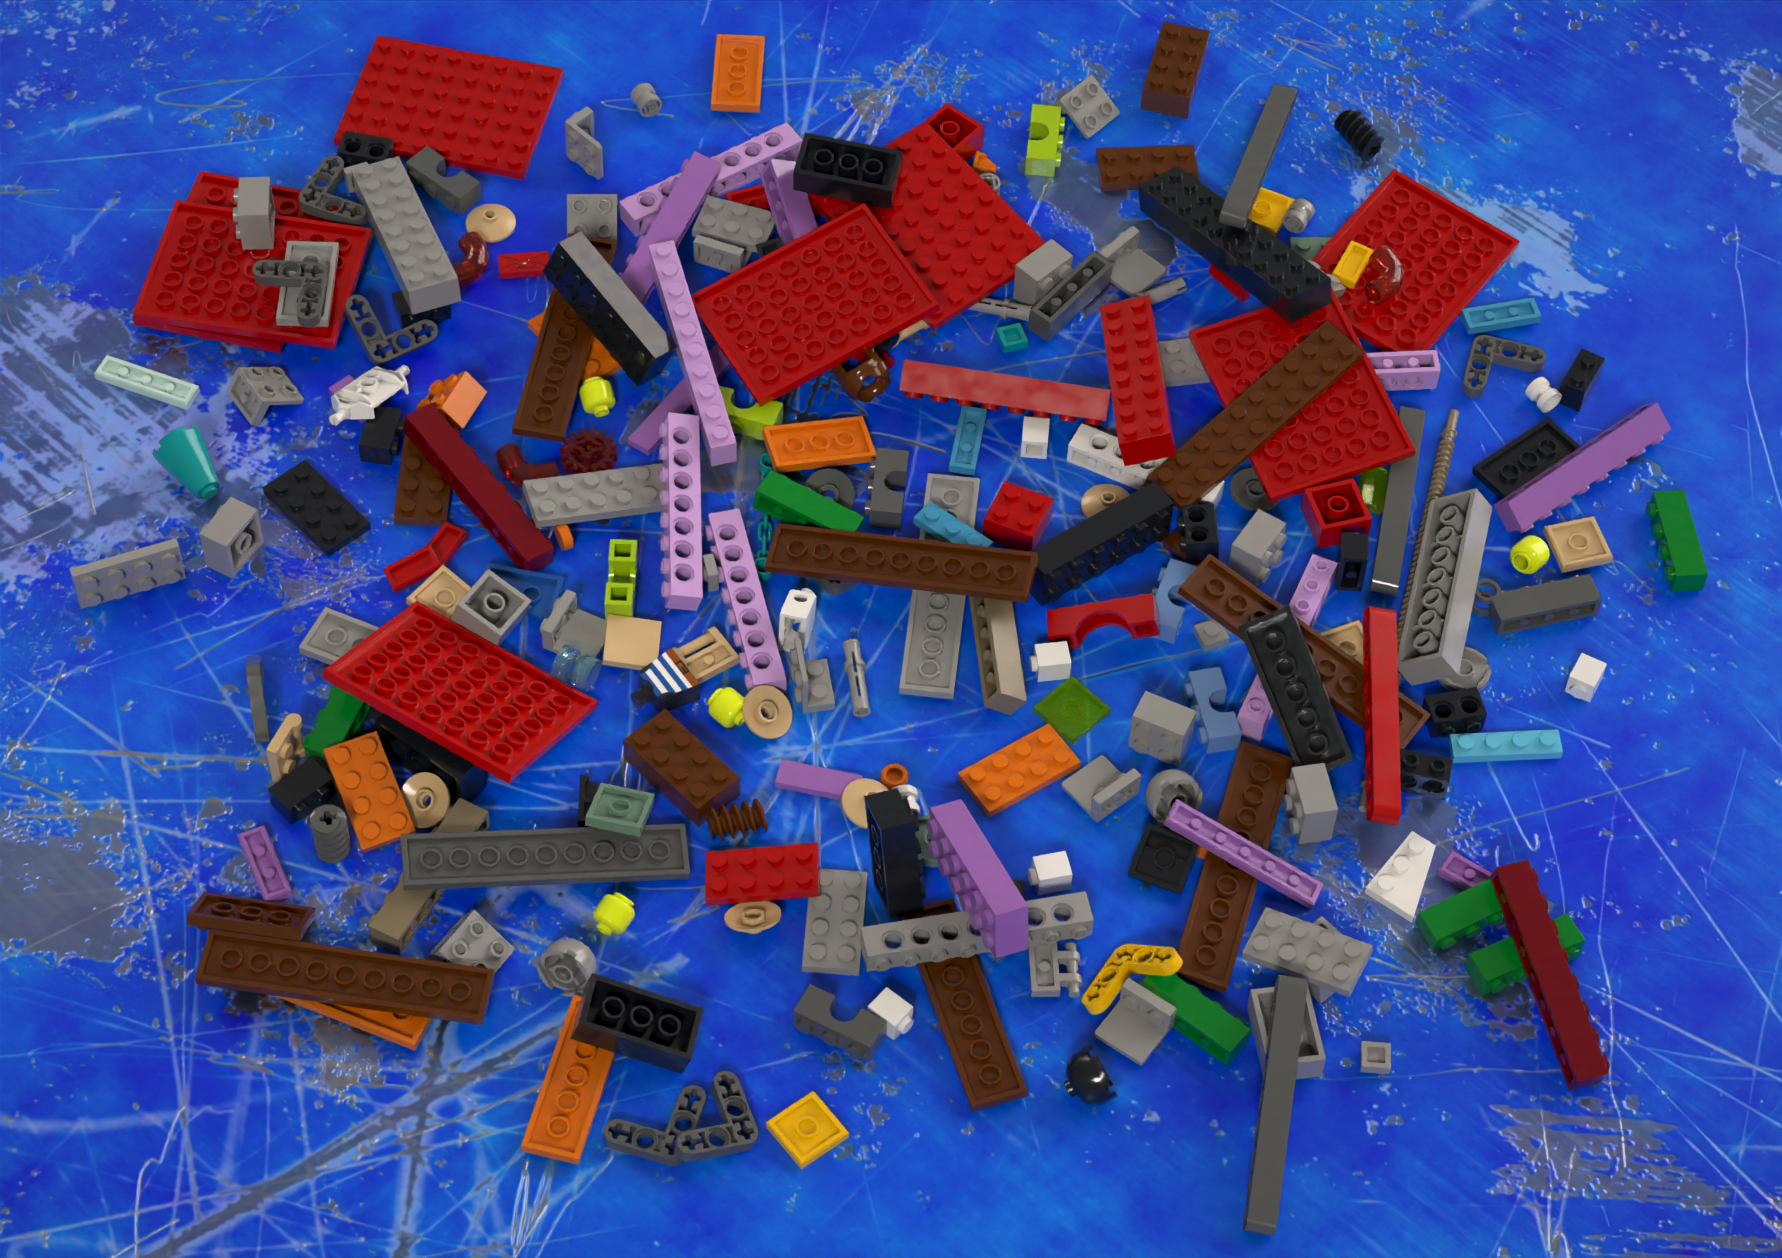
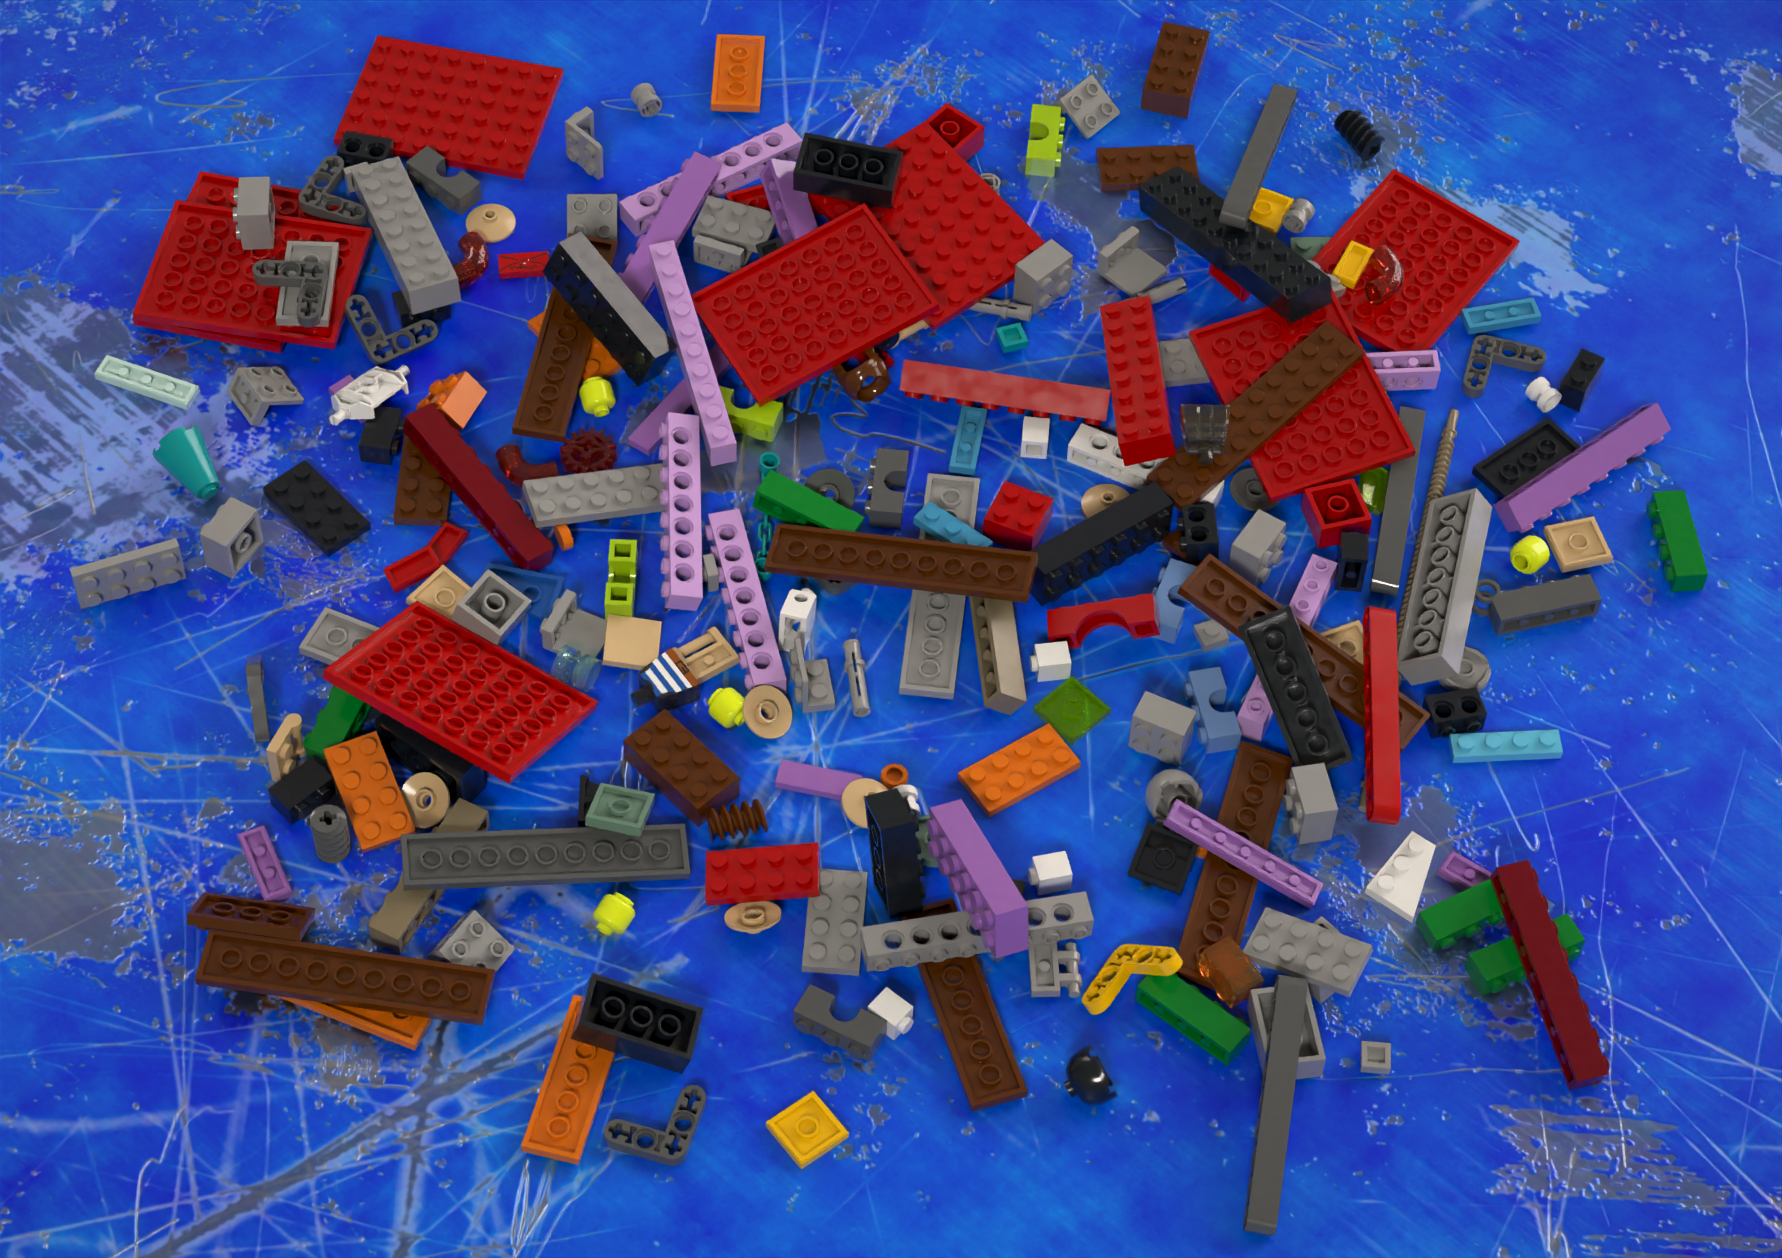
(567, 966): light grey cylinder -> none
(727, 1131): dark grey beam -> none
(818, 444): orange plate -> none
(983, 164): orange tile -> none
(1070, 296): dark grey brick -> none
(1102, 787): light grey bracket -> none
(1137, 1022): light grey bracket -> none
(1204, 430): none -> clear smoke torso
(1229, 971): none -> clear orange brick
(1424, 774): black brick -> none
(1585, 677): white brick -> none

